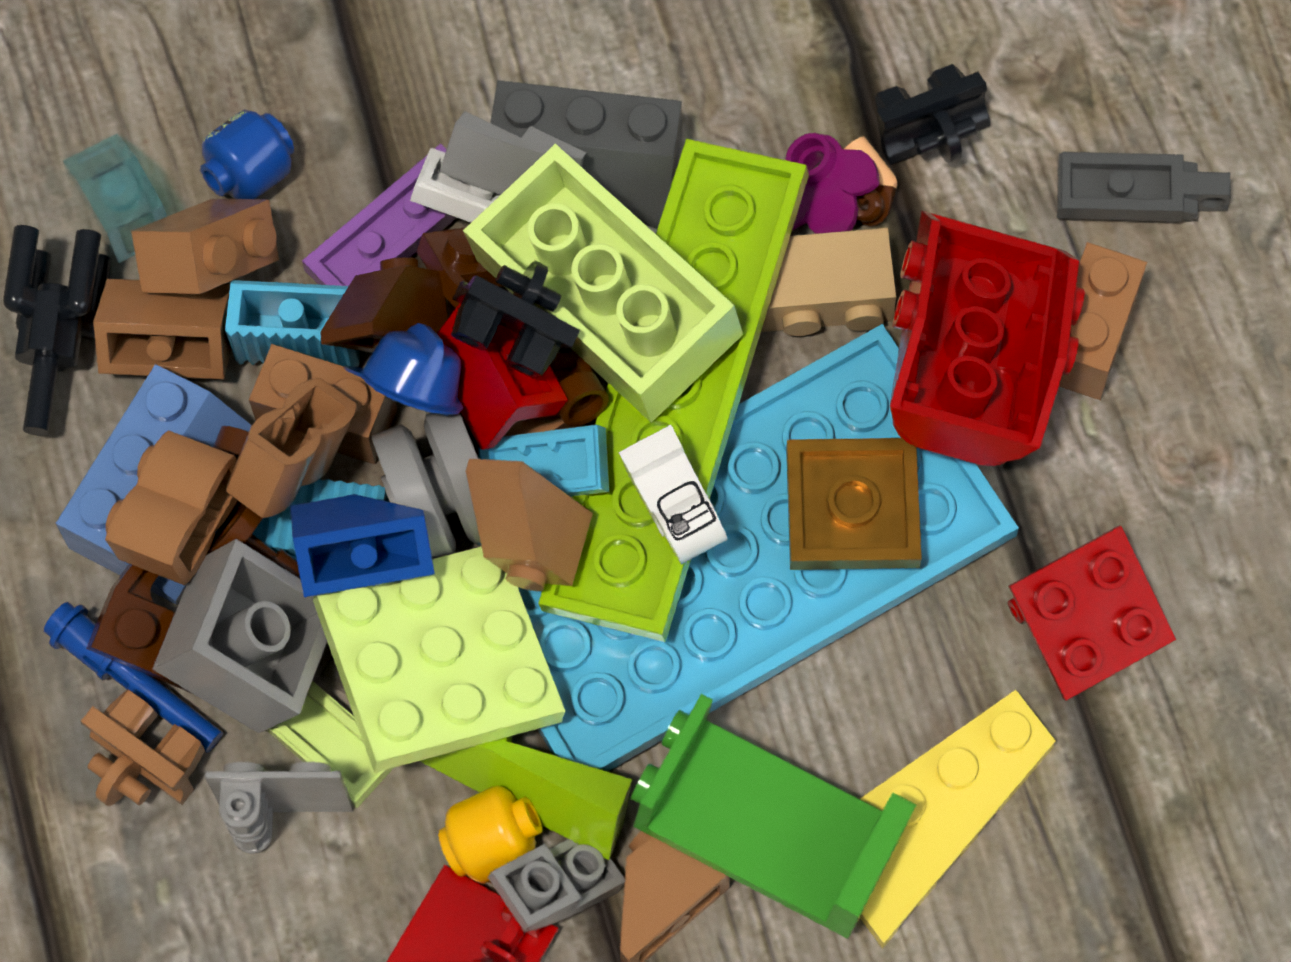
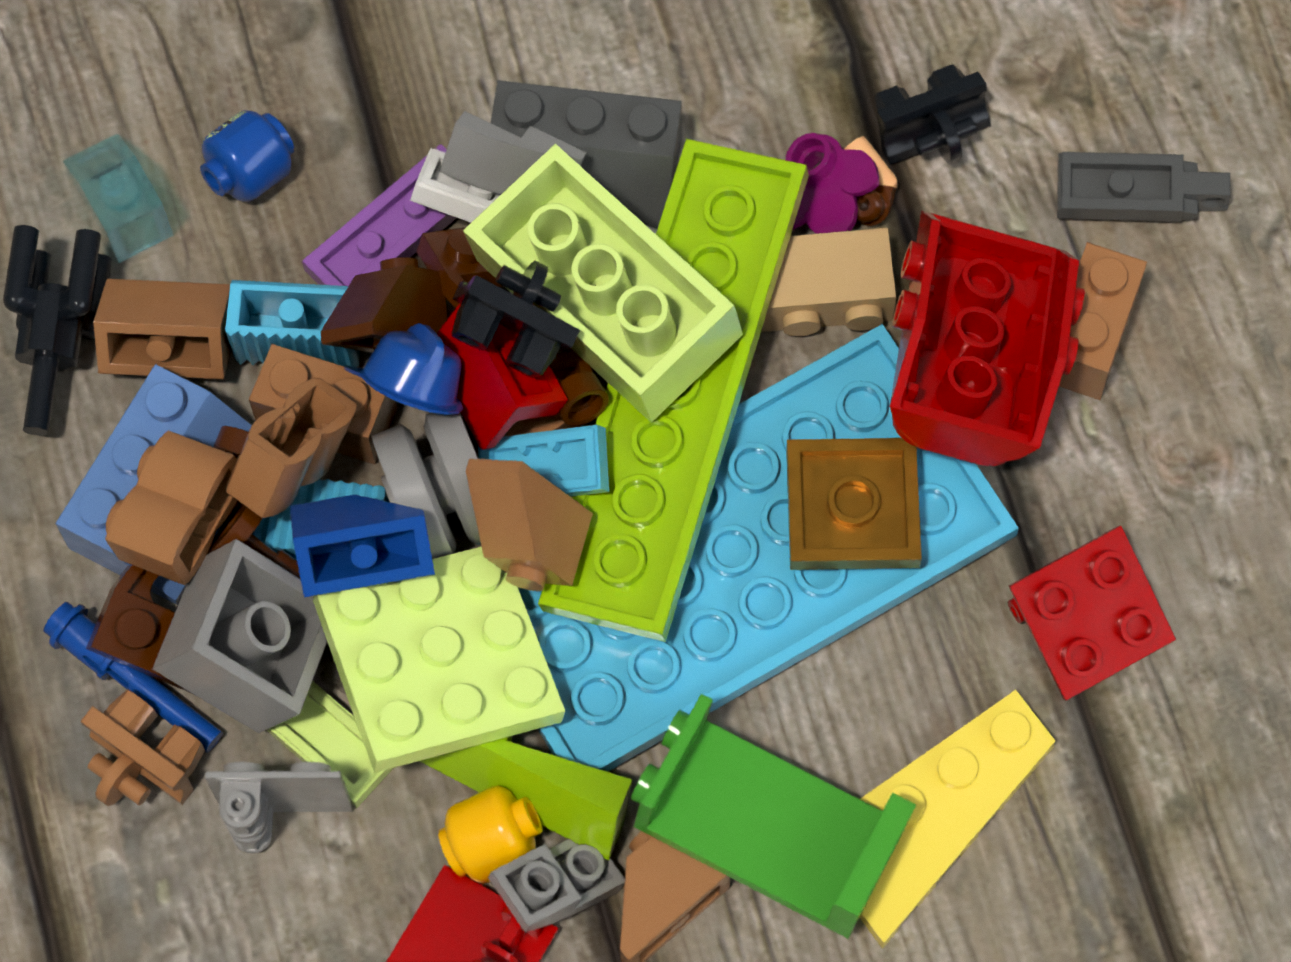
(205, 246): medium nougat brick -> none
(673, 494): white leg -> none

